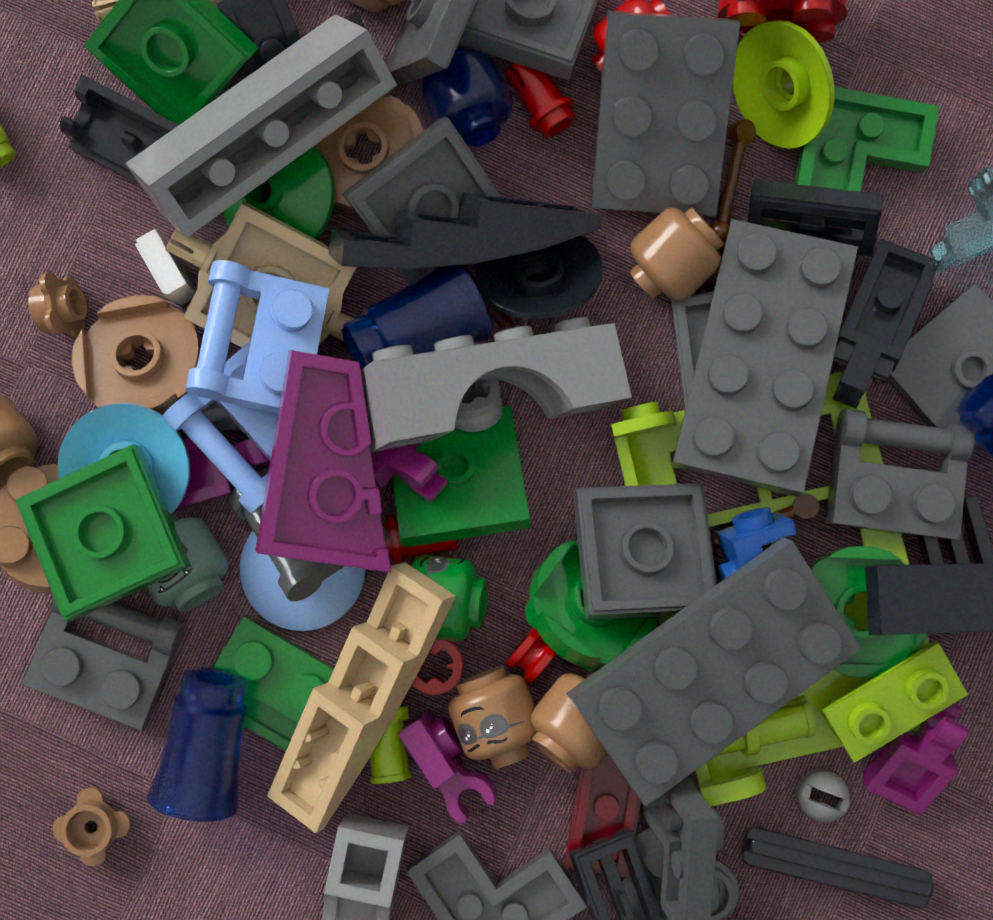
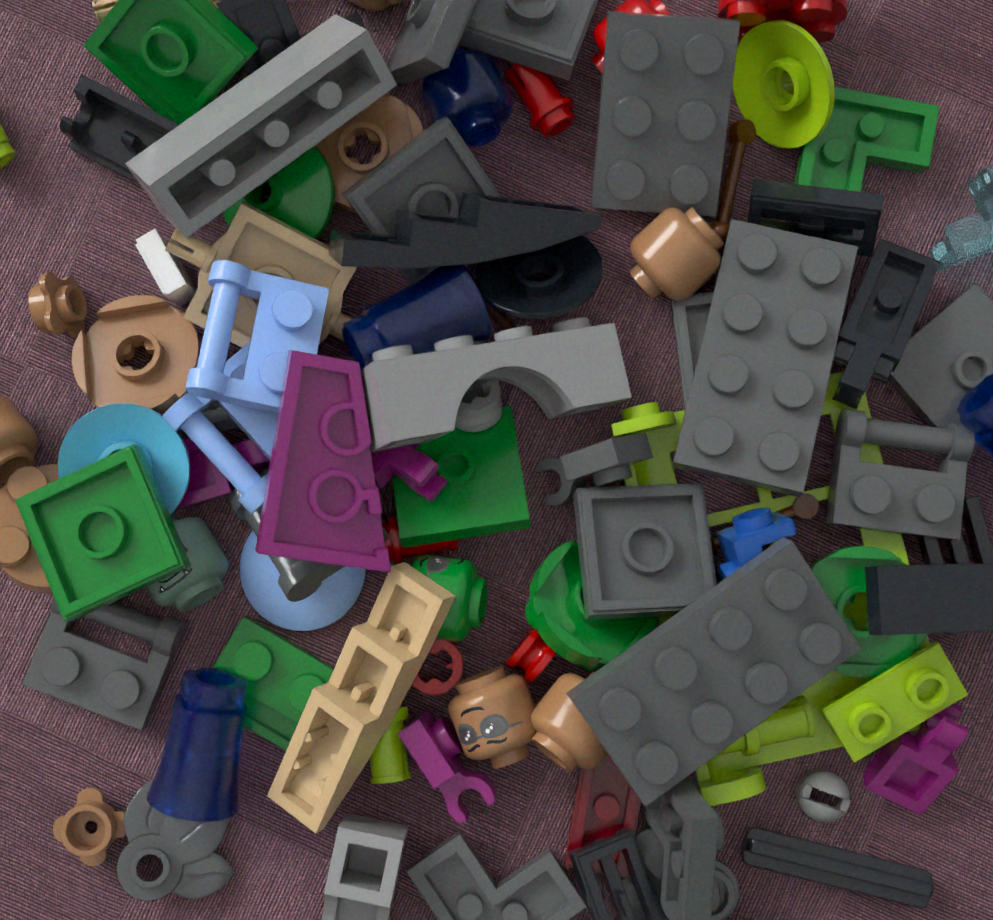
(182, 845): none -> dark grey plate
(604, 462): none -> dark grey plate

